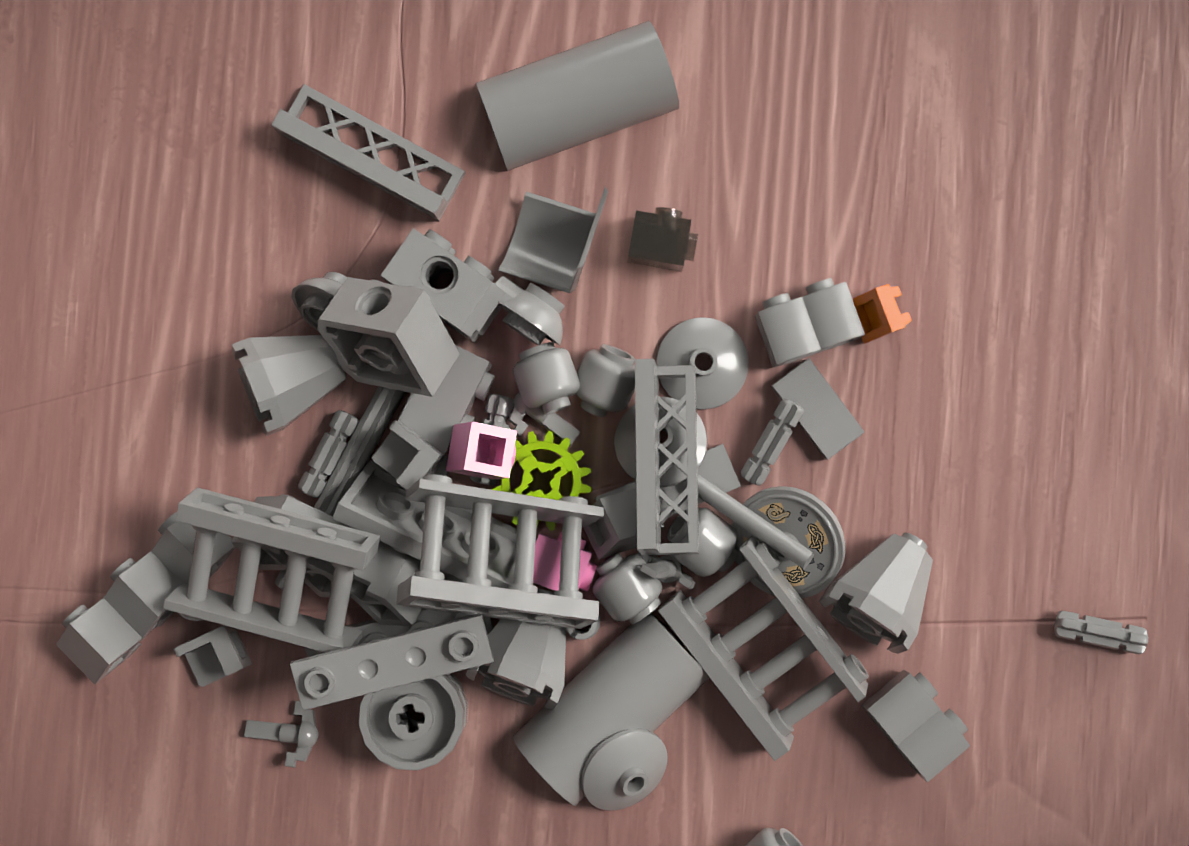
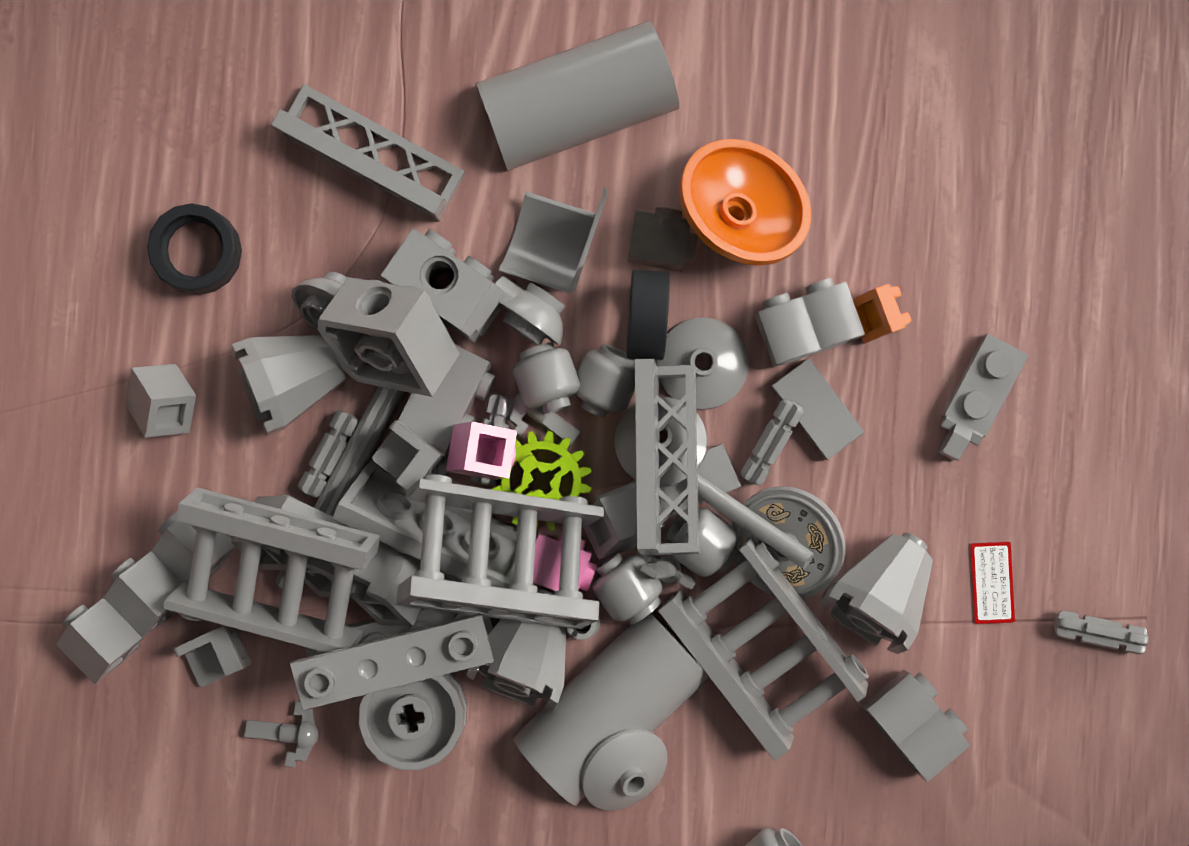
(160, 400): none -> light grey panel
(164, 230): none -> black tyre
(648, 314): none -> black tyre
(744, 202): none -> orange dish
(980, 395): none -> light grey hinge
(992, 582): none -> white sticker

